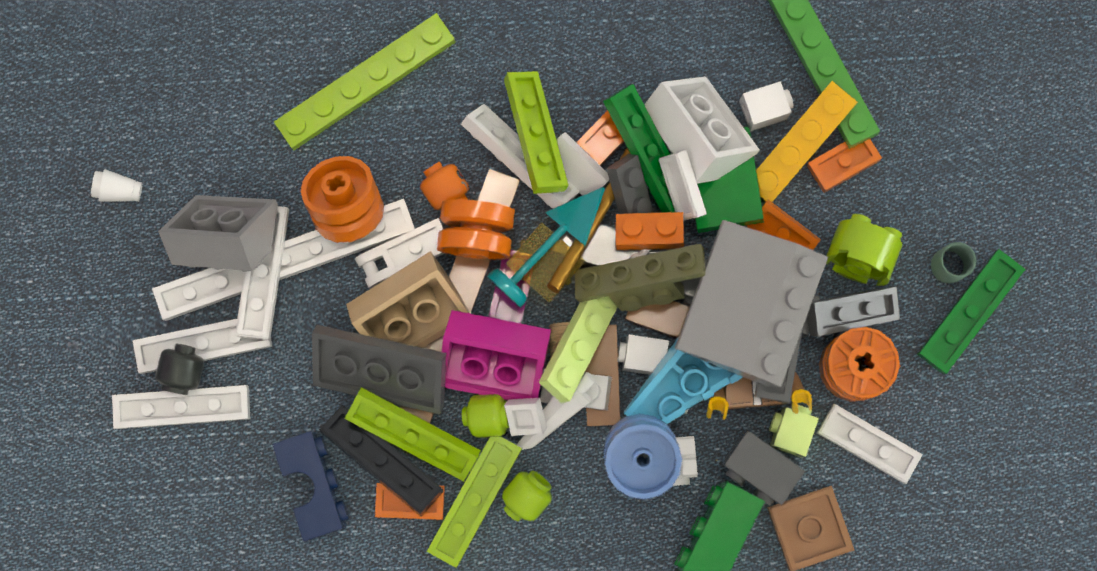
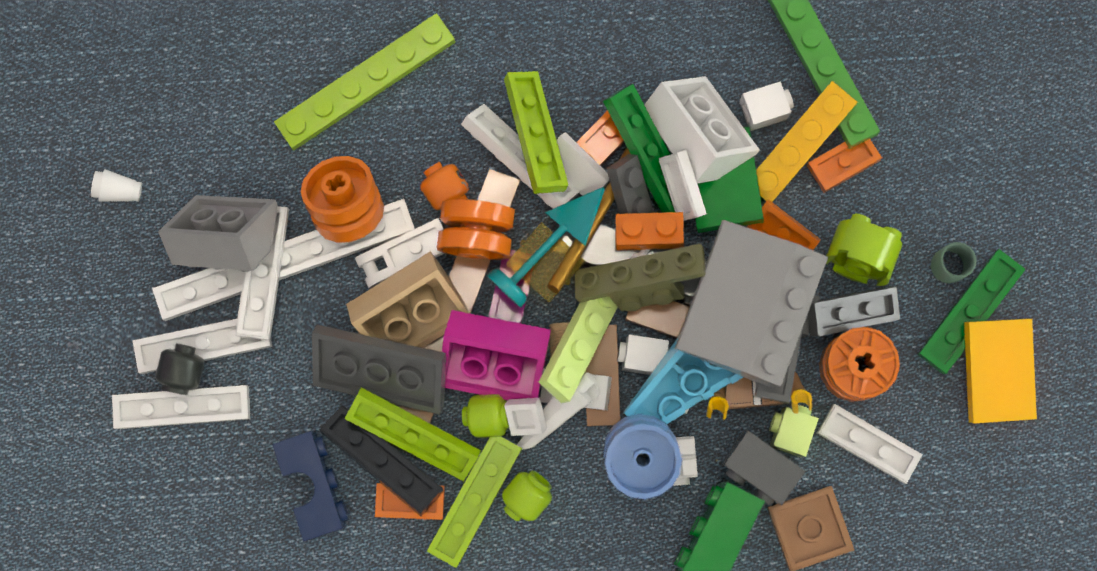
(1000, 370): none -> yellow tile

